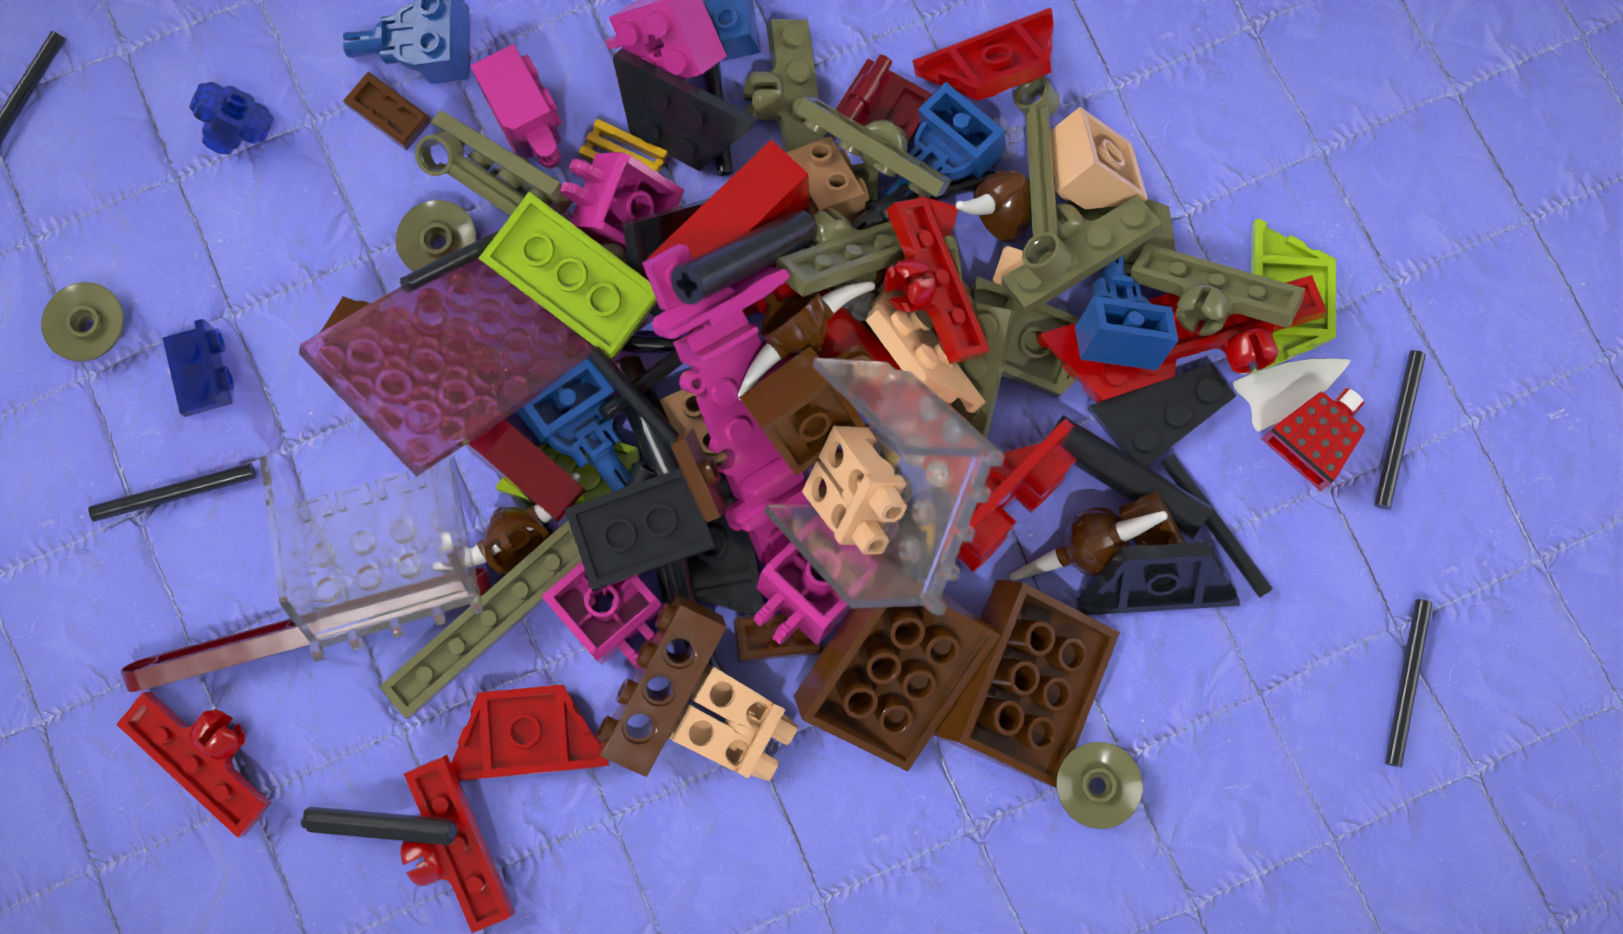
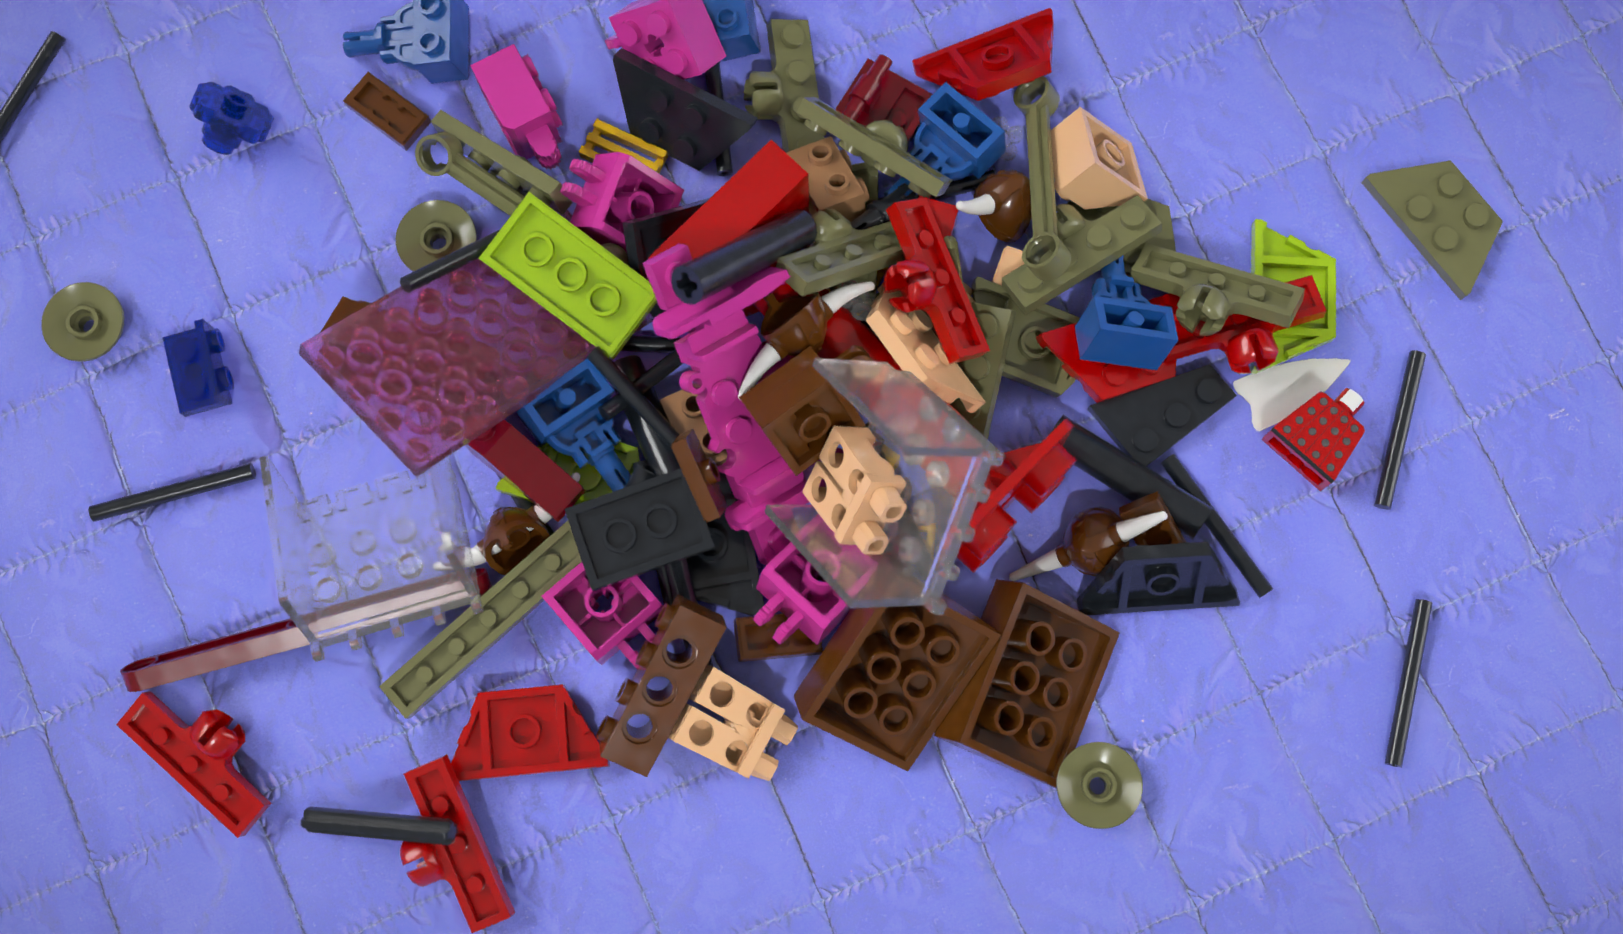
(1440, 218): none -> olive wing

